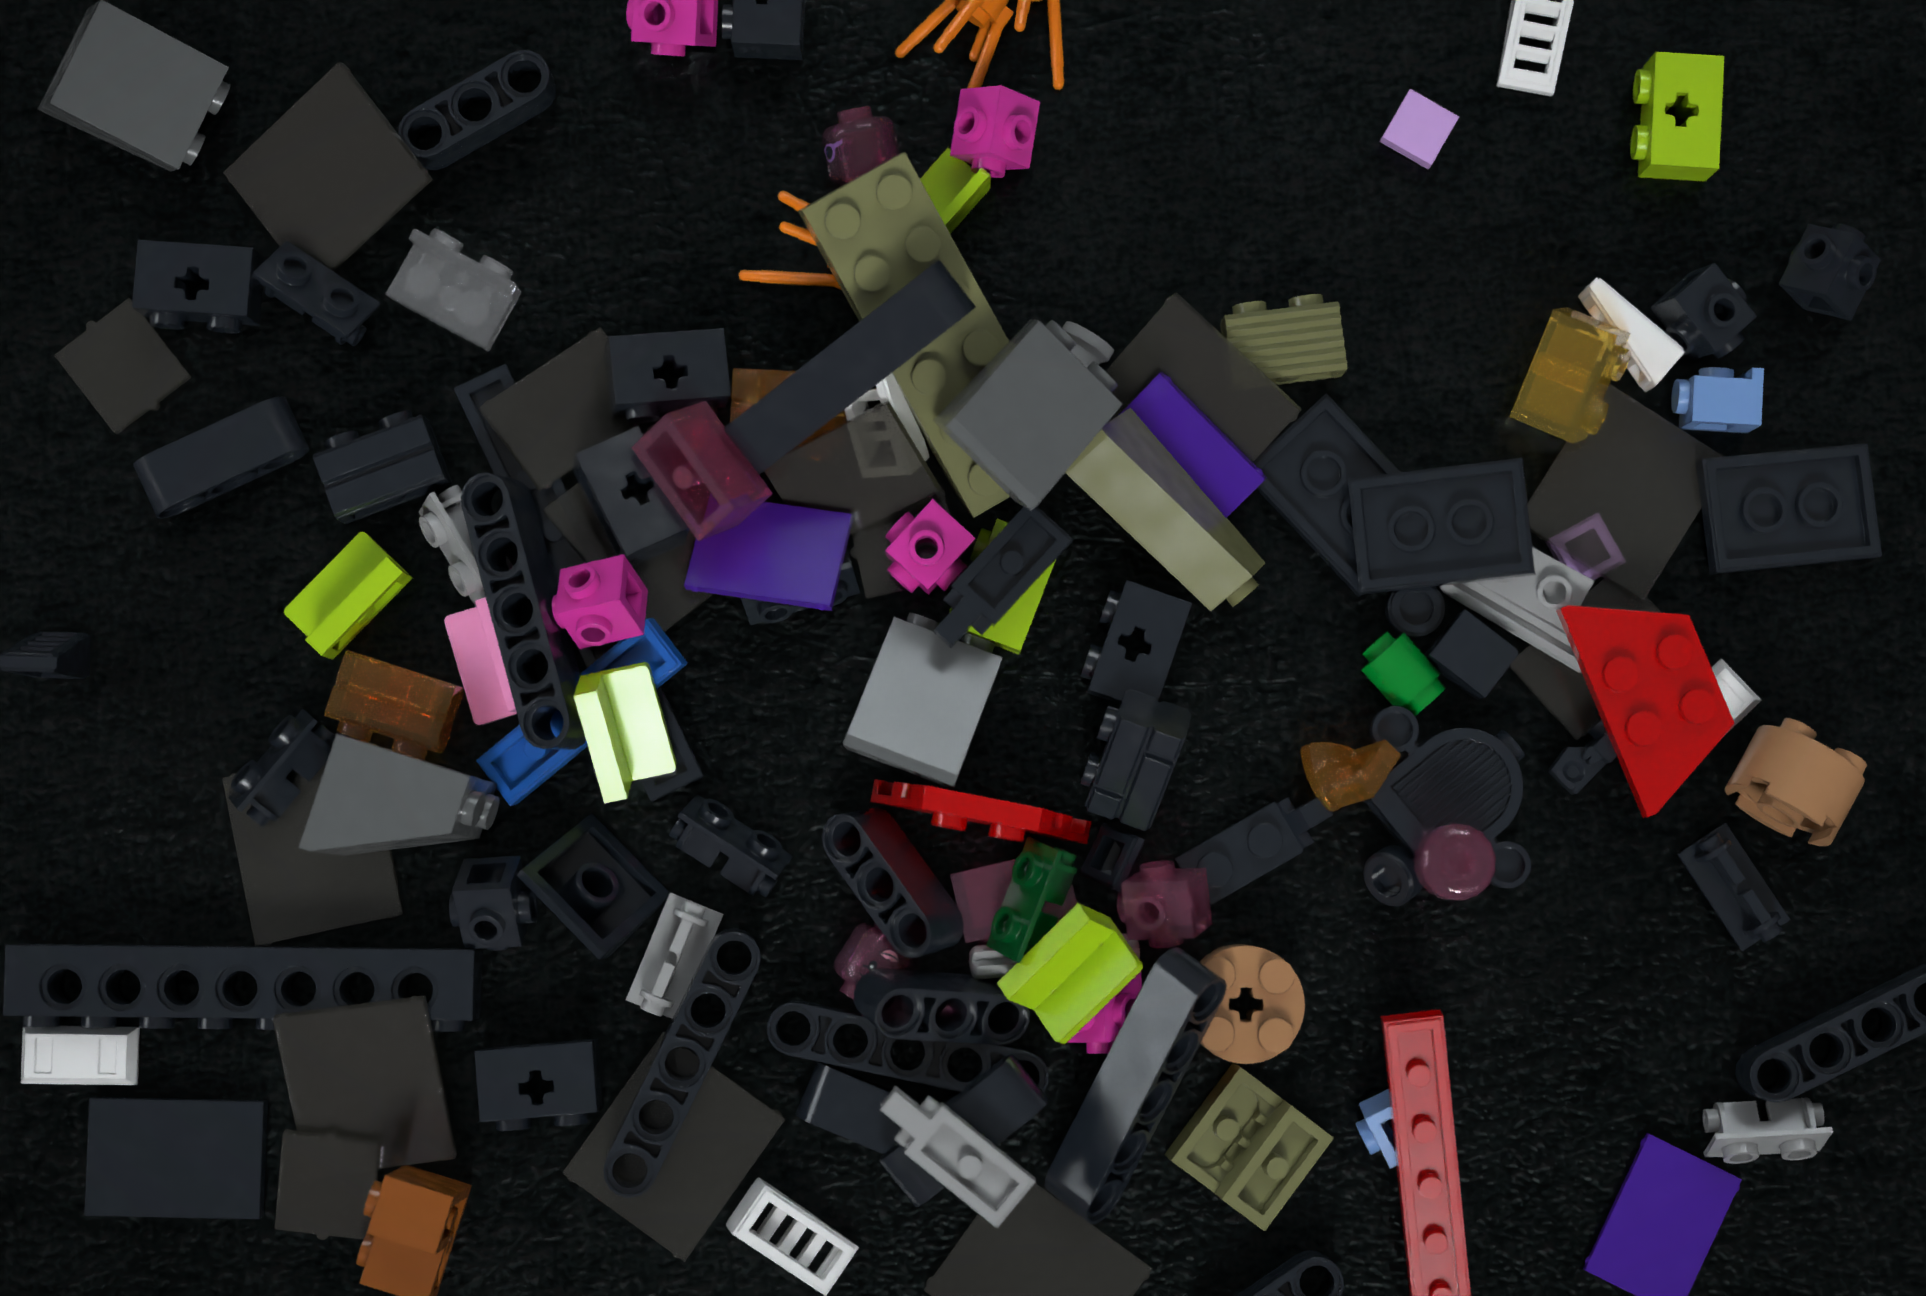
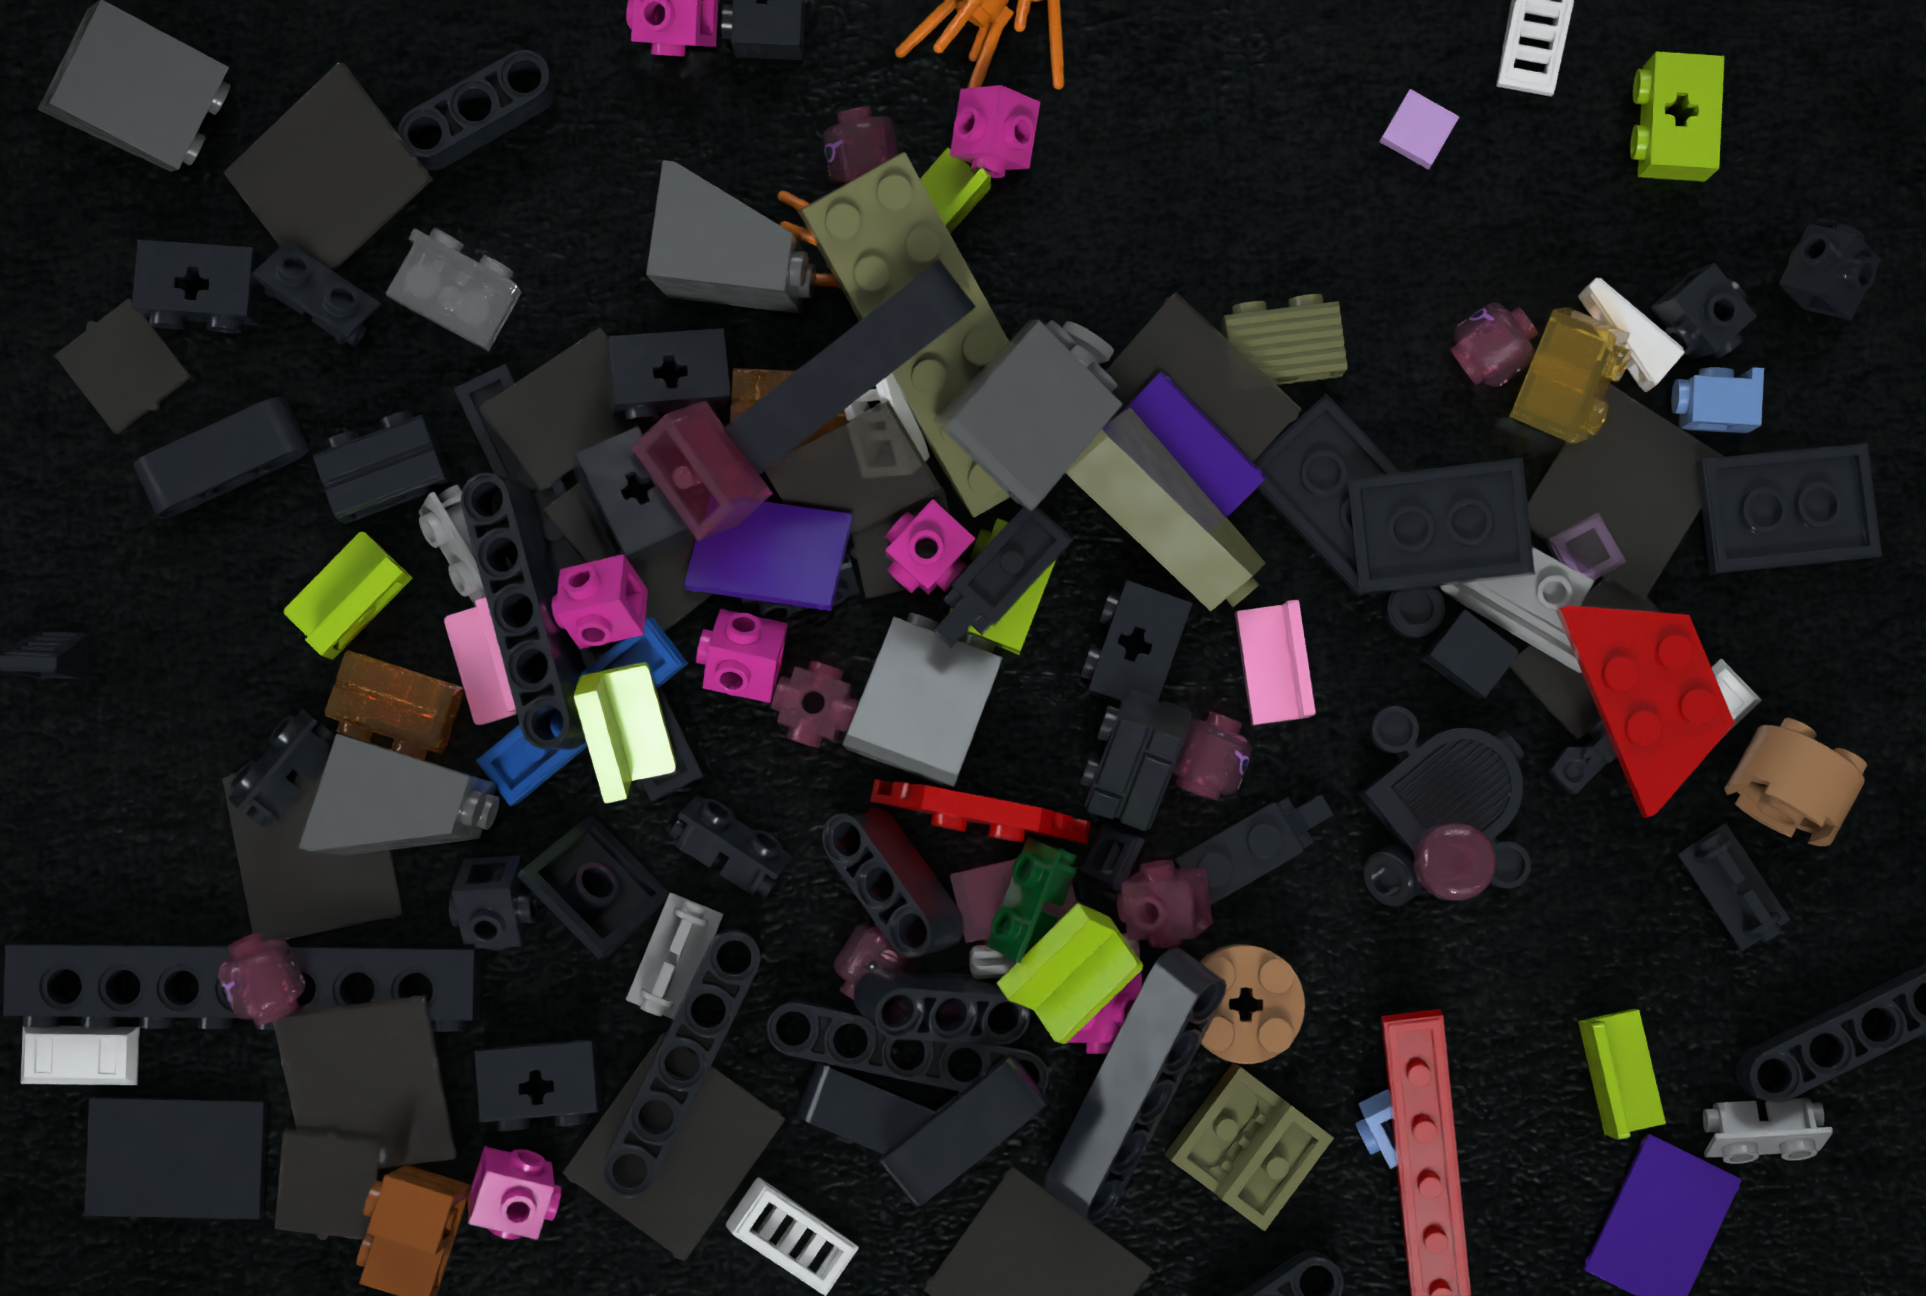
(261, 979): none -> clear pink head
(513, 1193): none -> dark pink brick
(723, 250): none -> dark grey slope
(742, 655): none -> dark pink brick
(826, 724): none -> clear pink brick
(958, 1155): light grey hinge -> none
(1213, 757): none -> clear pink head
(1275, 663): none -> bright pink panel
(1344, 774): clear orange tile -> none
(1402, 672): green brick -> none
(1494, 344): none -> clear pink head
(1621, 1073): none -> lime panel

